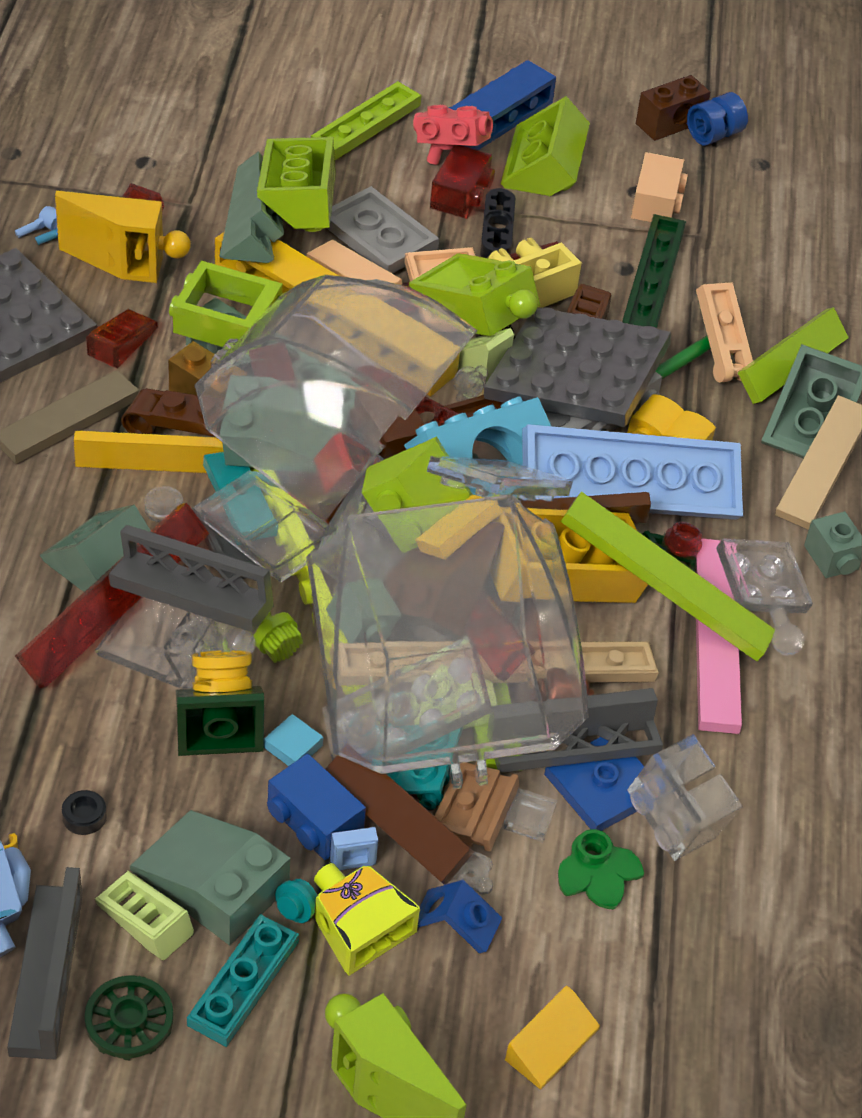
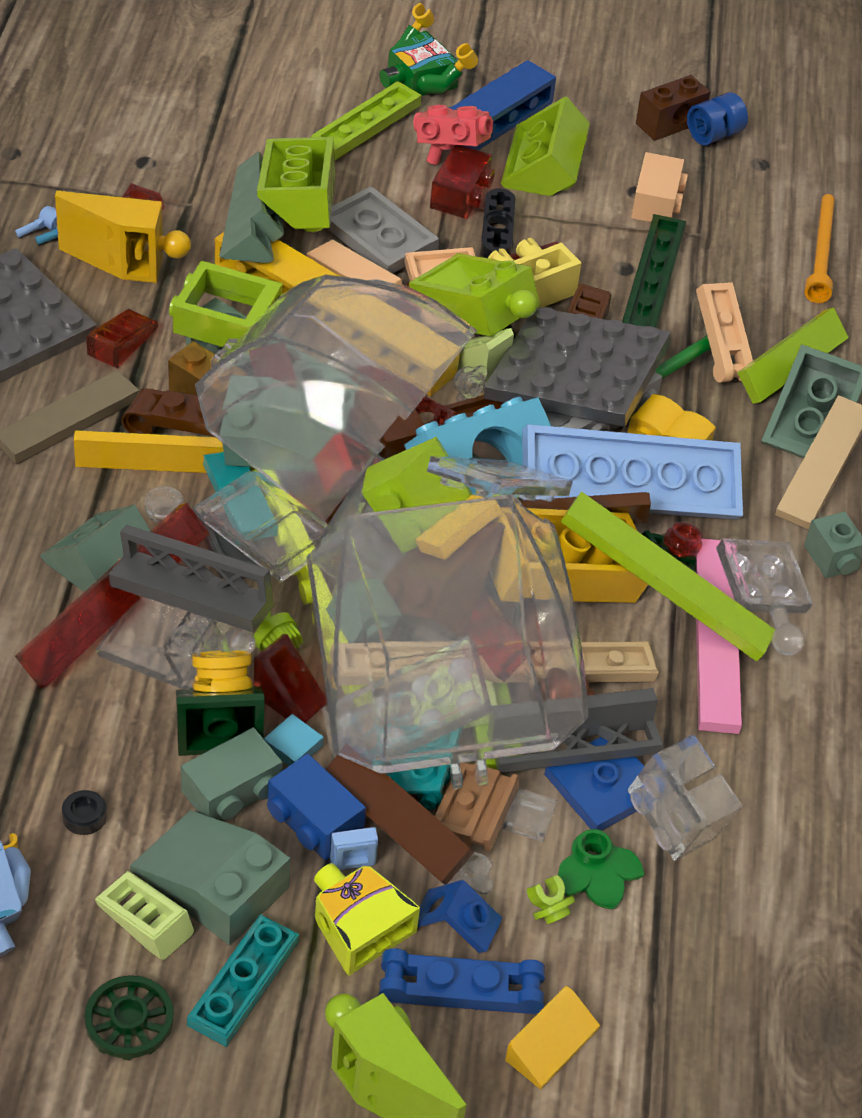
(46, 969): dark grey fence -> none
(230, 775): none -> sand green brick
(287, 681): none -> clear red slope
(296, 900): teal plate -> none
(423, 61): none -> torso
(462, 982): none -> blue plate
(552, 906): none -> lime plate
(819, 285): none -> light orange piece

